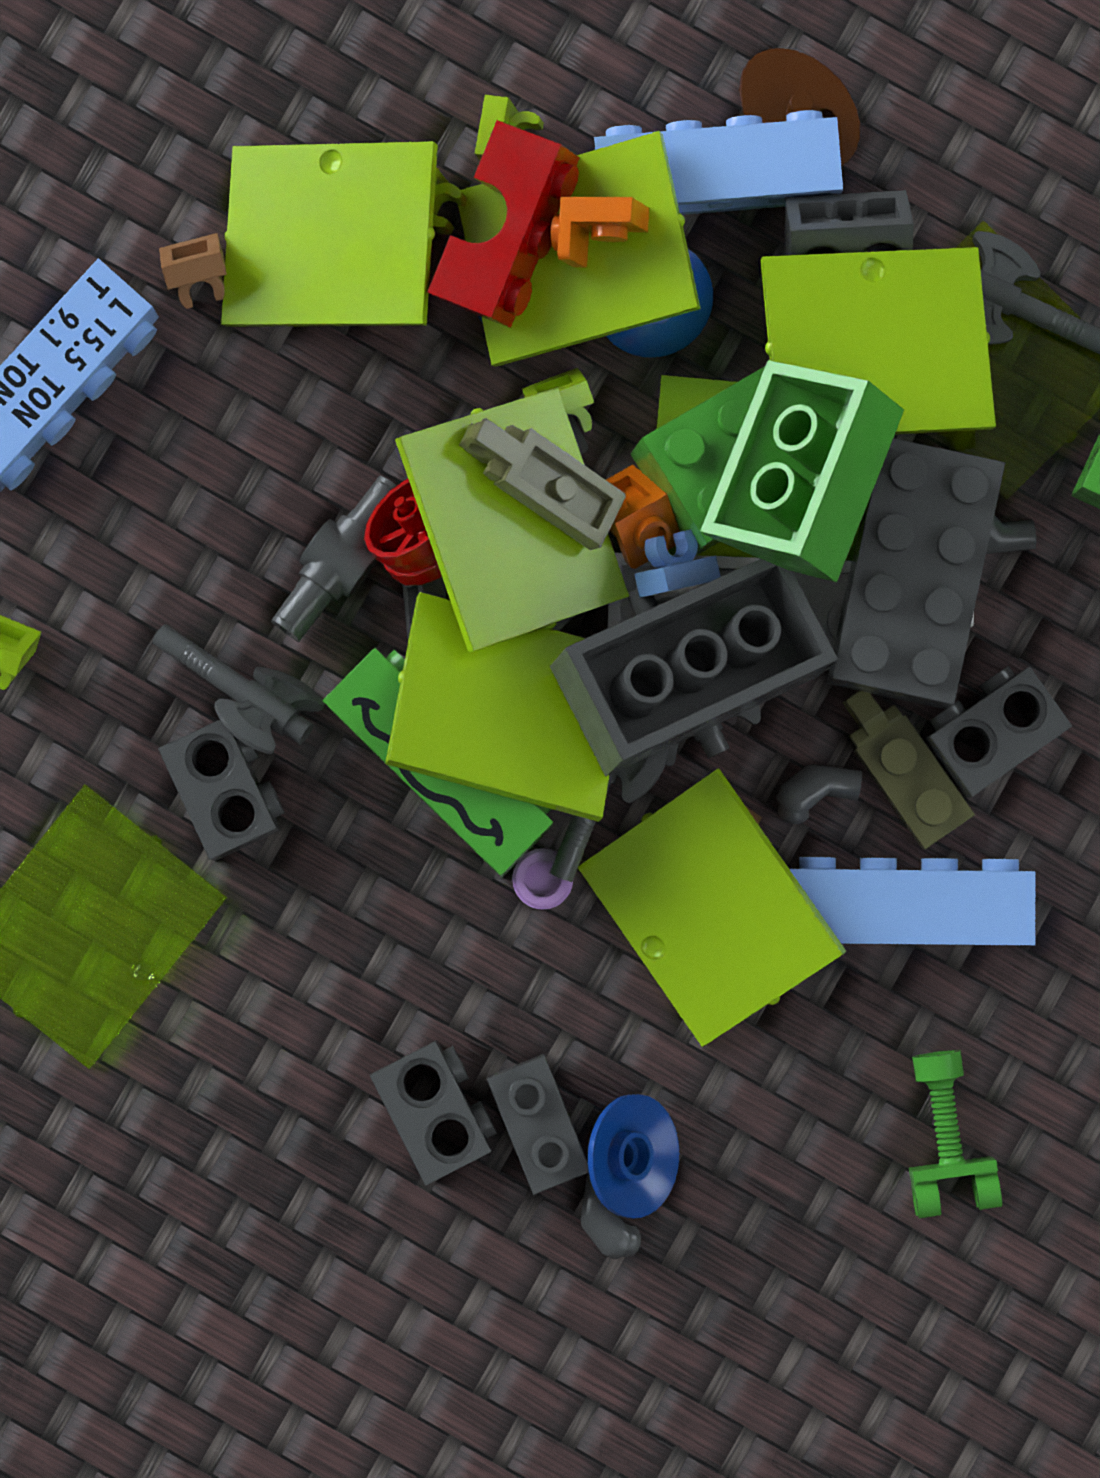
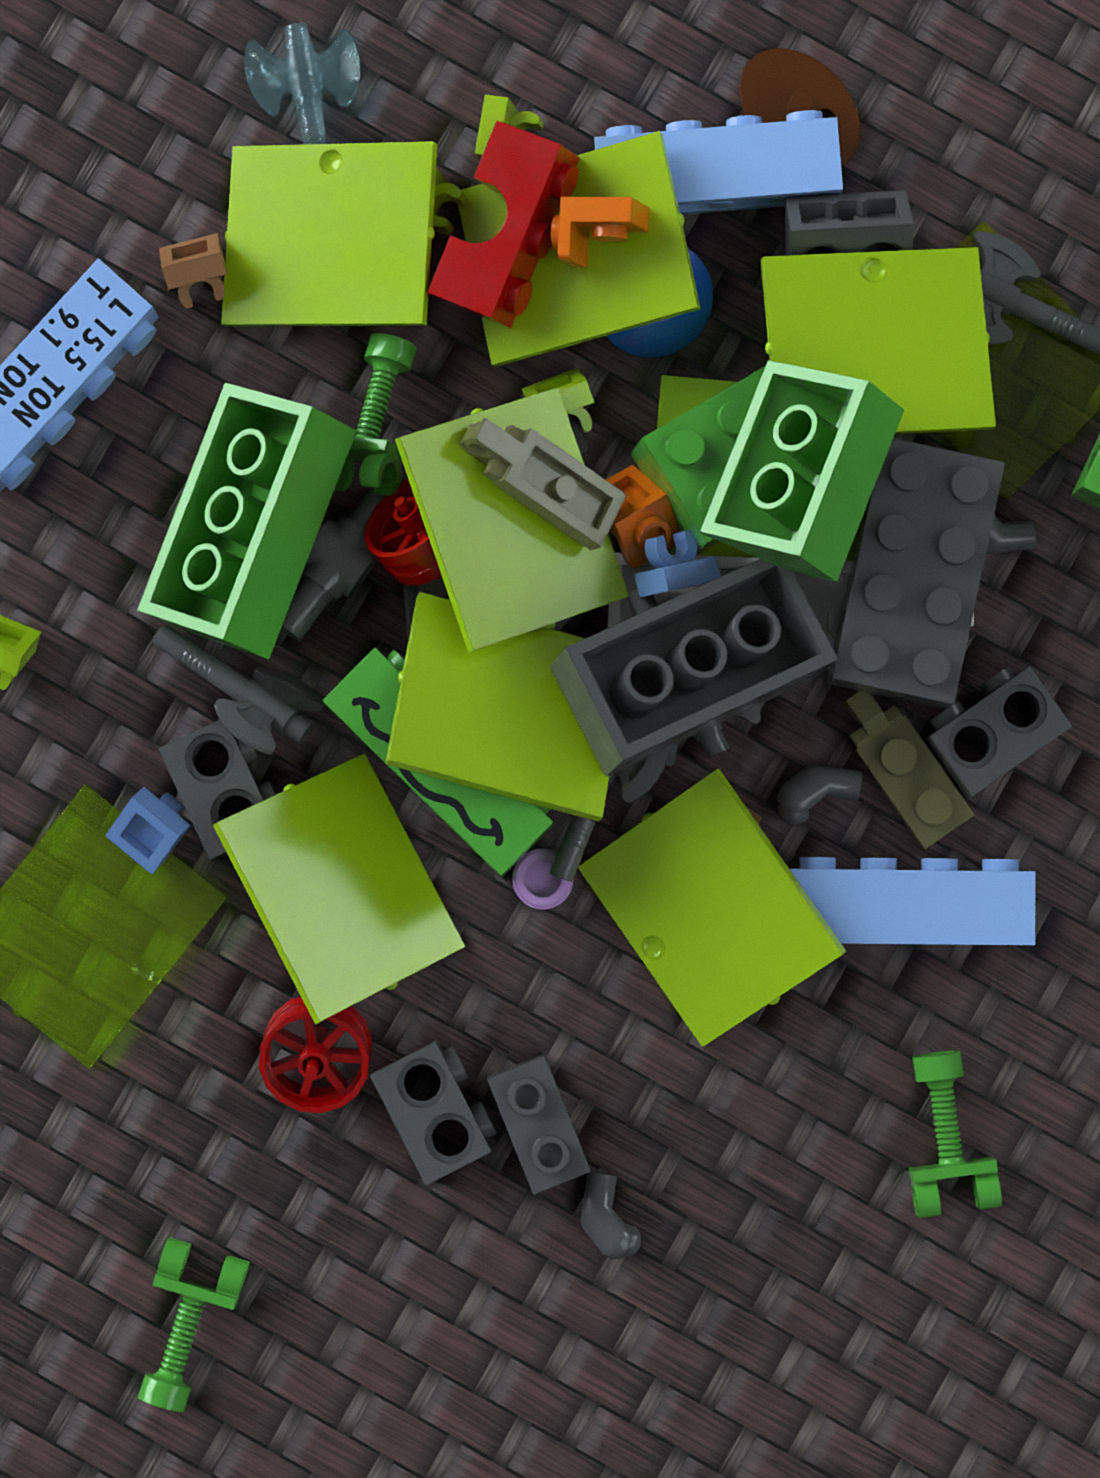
(149, 828): none -> medium blue tile
(166, 1386): none -> bright green bar
(247, 519): none -> bright green brick
(303, 76): none -> clear light blue piece
(315, 1058): none -> red wheel
(339, 887): none -> lime piece
(380, 457): none -> bright green bar
(633, 1156): blue dish -> none

